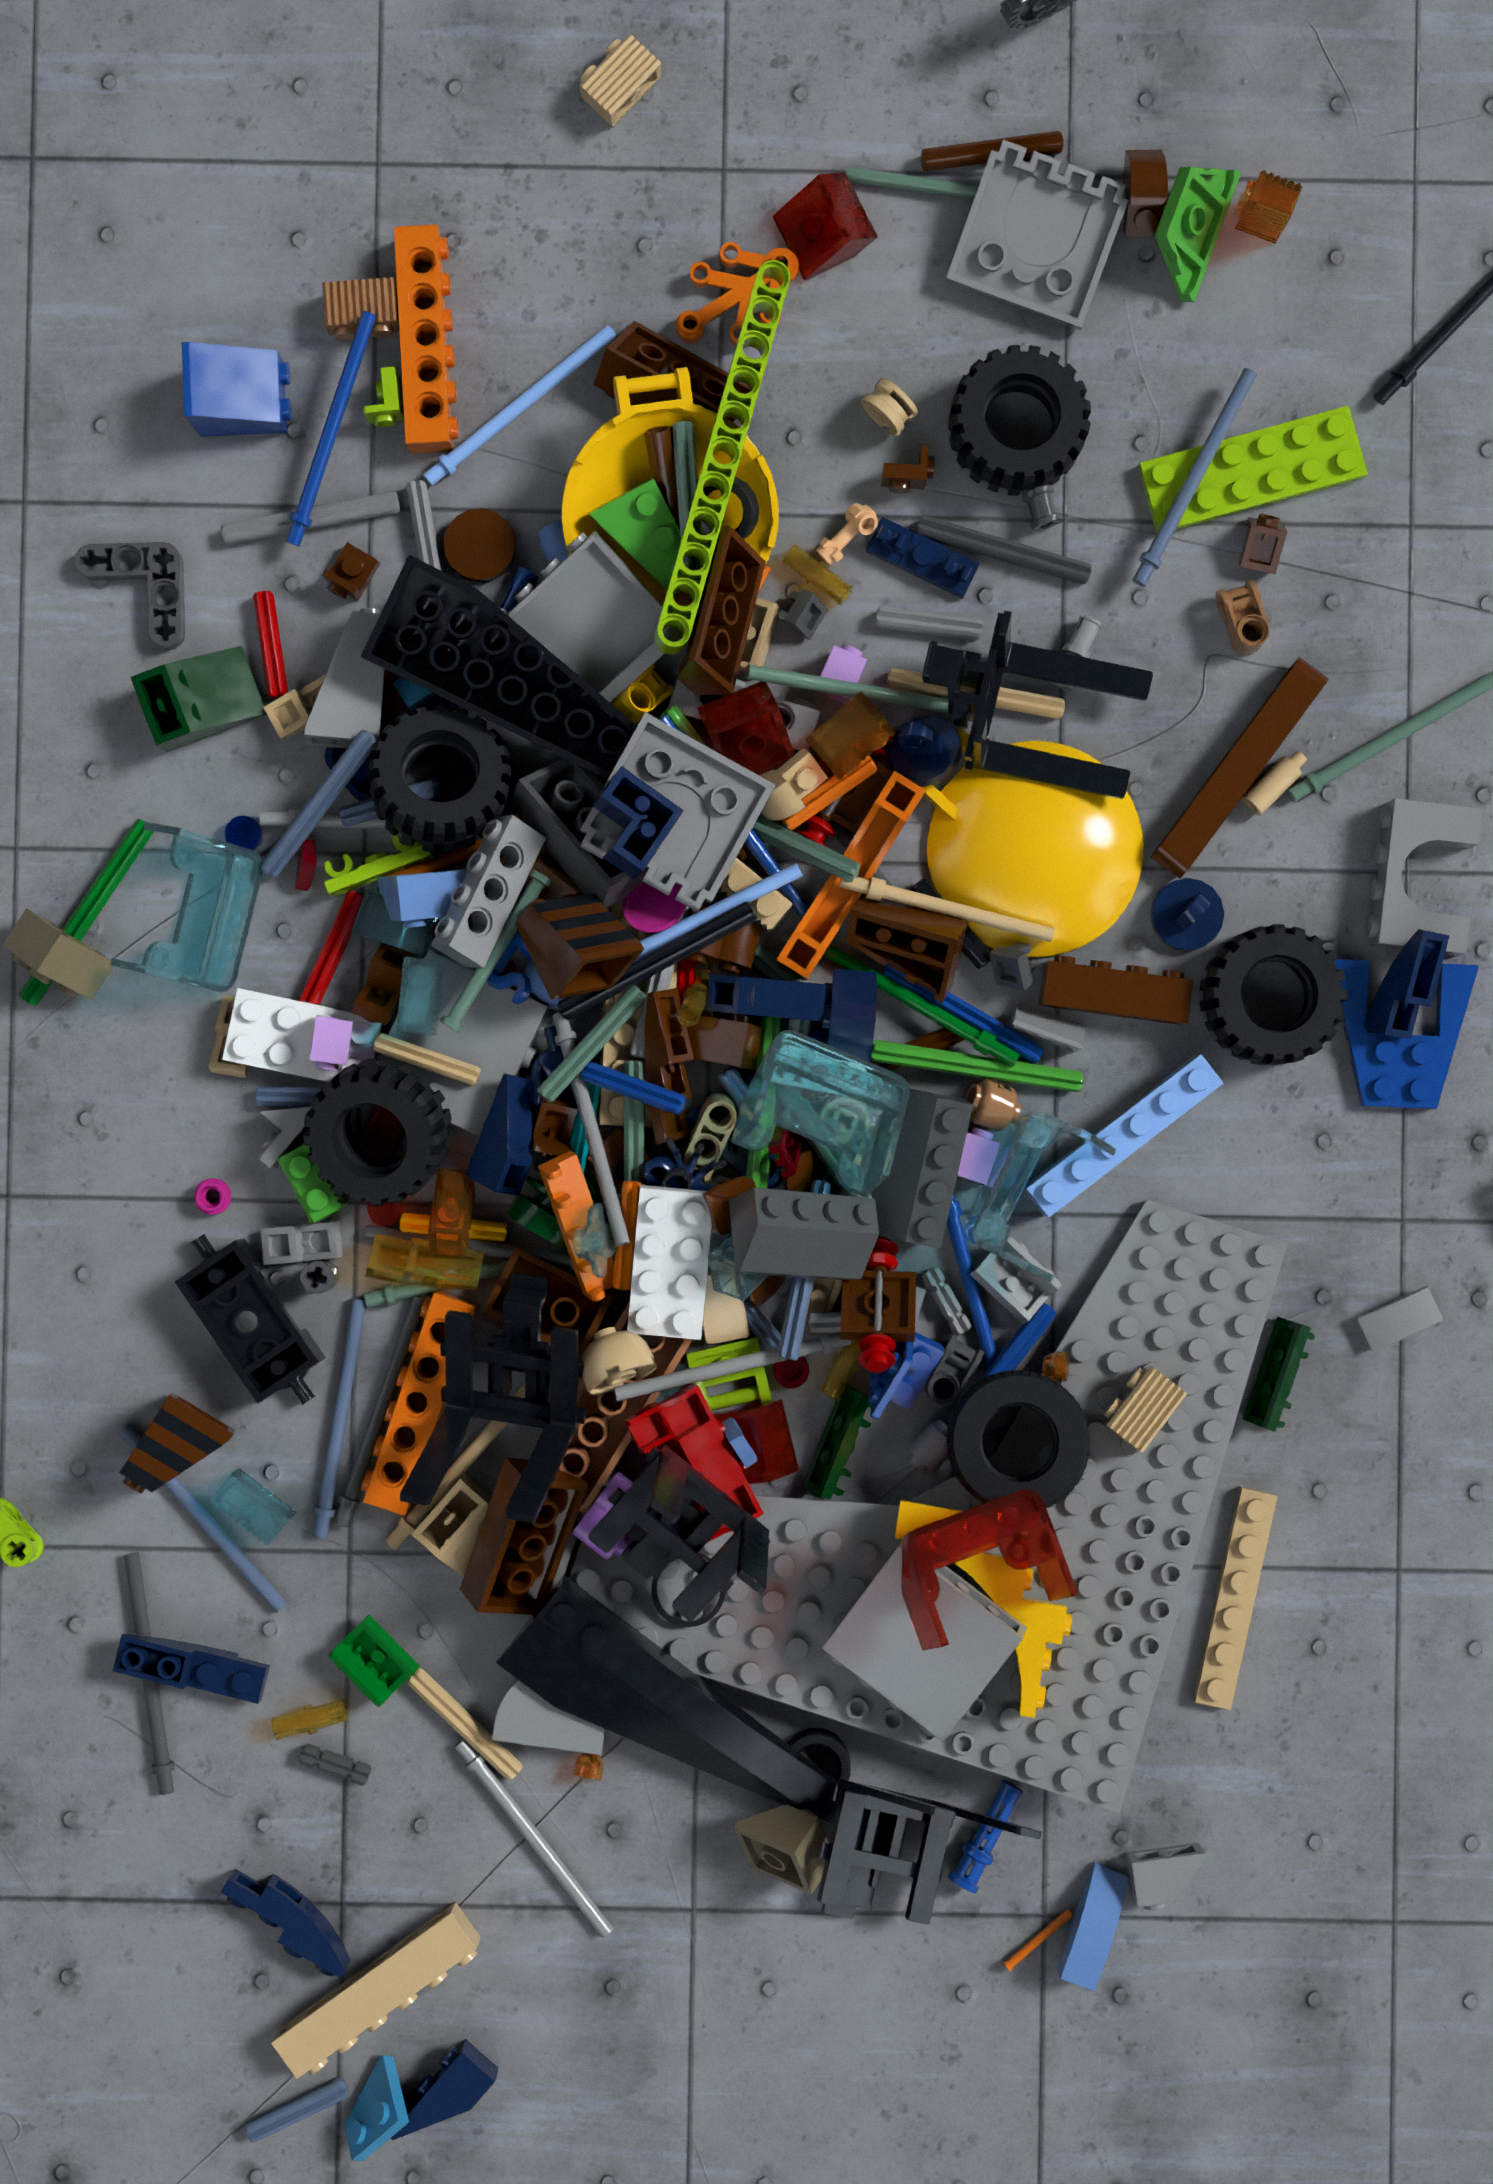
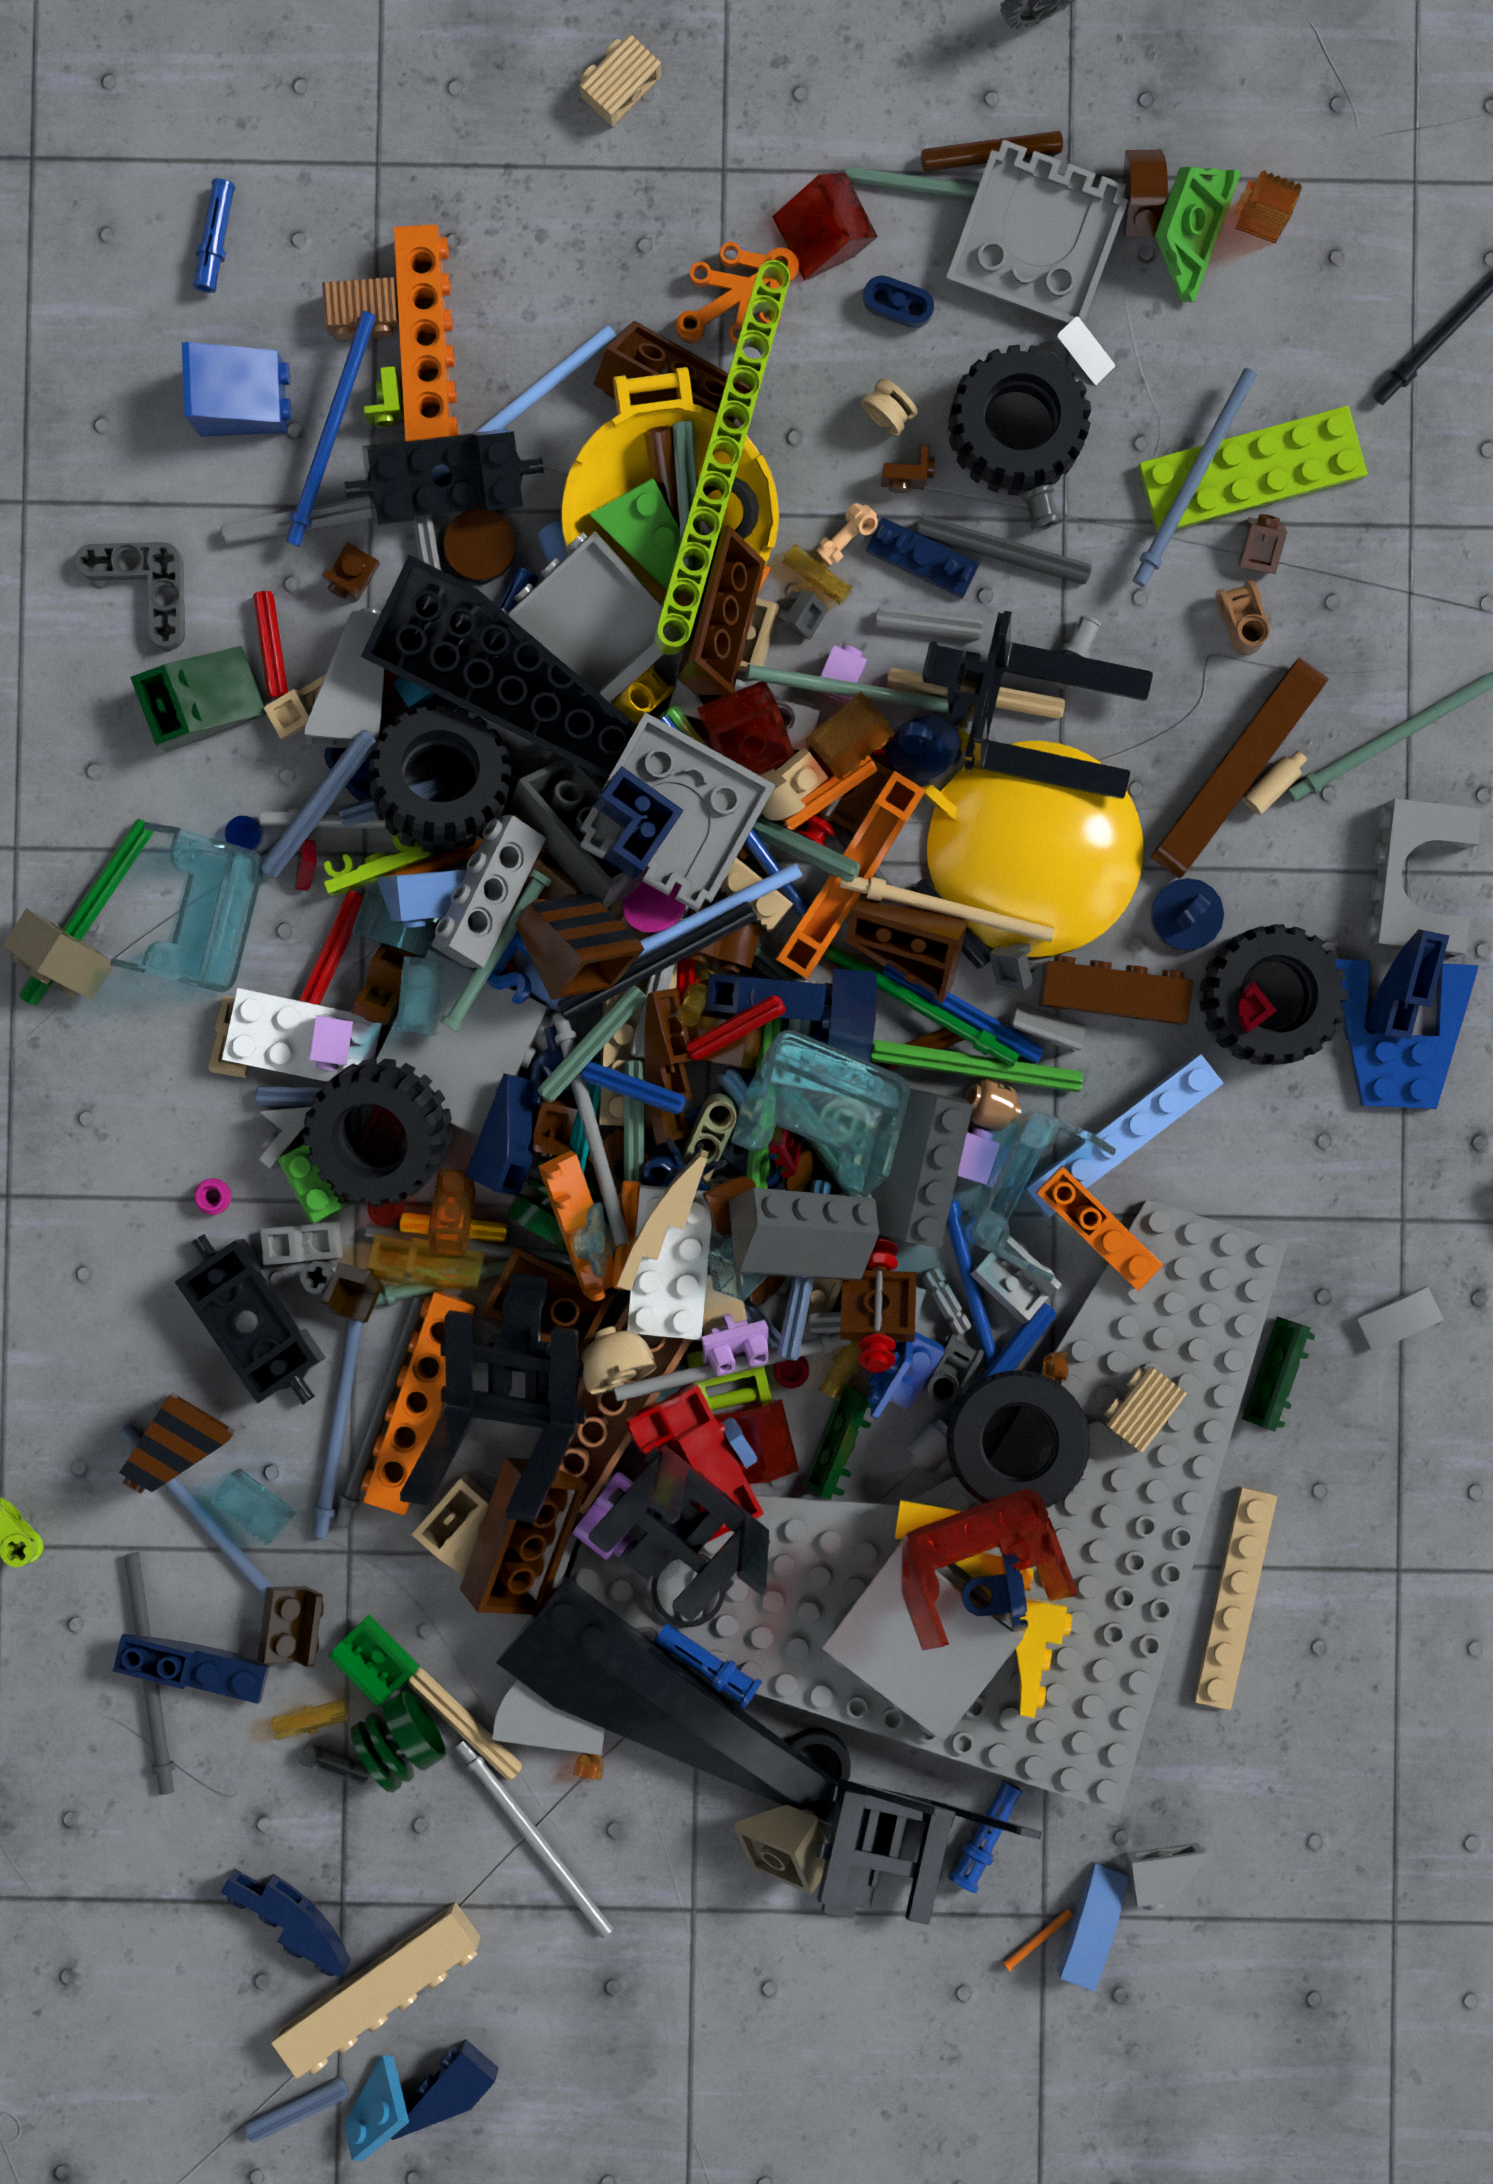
(211, 248): none -> blue pin
(290, 1625): none -> dark brown bracket
(352, 1293): none -> dark brown panel
(398, 1741): none -> dark green wheel
(409, 1523): tan bar -> none
(427, 1059): tan axle -> none
(481, 467): none -> black brick
(670, 1210): none -> tan slope
(723, 1674): none -> blue pin
(734, 1341): none -> lavender hips
(735, 1027): none -> red axle
(900, 299): none -> dark blue plate
(1006, 1592): none -> dark blue tile
(1086, 350): none -> white sticker
(1099, 1228): none -> orange slope
(1253, 1008): none -> dark red tile

